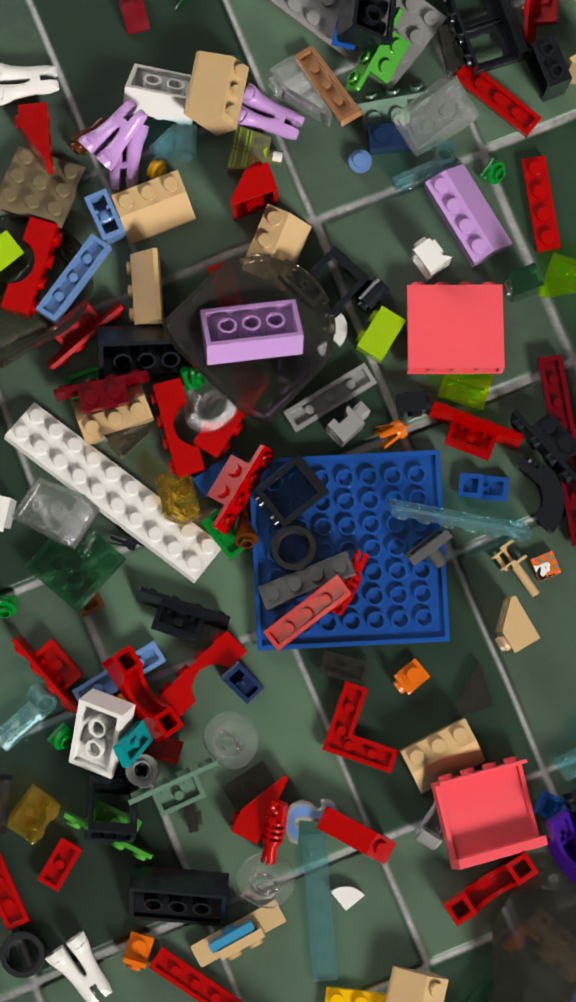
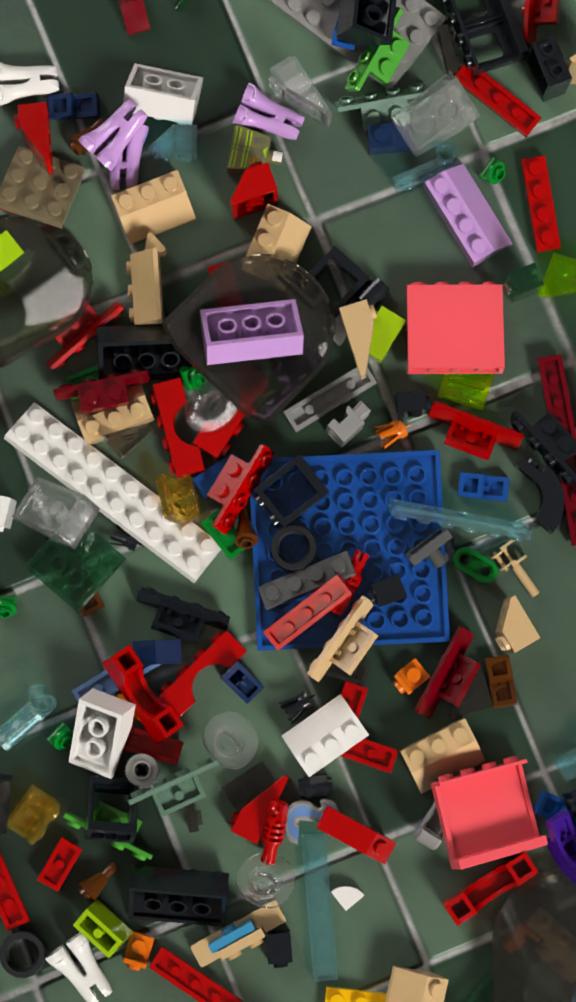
(23, 296): red arch -> none
(54, 667): red bracket -> none
(73, 279): medium blue plate -> none
(74, 107): none -> dark blue slope
(93, 885): none -> reddish brown cone
(102, 928): none -> lime brick
(104, 217): medium blue brick -> none
(132, 743): teal plate -> none
(153, 242): none -> tan slope
(157, 169): yellow plate -> none
(158, 651): none -> dark blue slope
(216, 92): tan slope -> none
(279, 948): none -> black brick
(297, 705): none -> black piece
(315, 786): none -> black brick
(324, 735): none -> white slope
(328, 86): medium nougat plate -> none
(348, 643): none -> tan bracket
(359, 330): none -> tan slope
(360, 161): medium blue plate -> none
(387, 591): none -> black brick
(429, 257): white window -> none
(451, 676): none -> dark red bracket
(475, 564): none -> green plate
(501, 681): none -> reddish brown slope
(545, 566): tile -> none

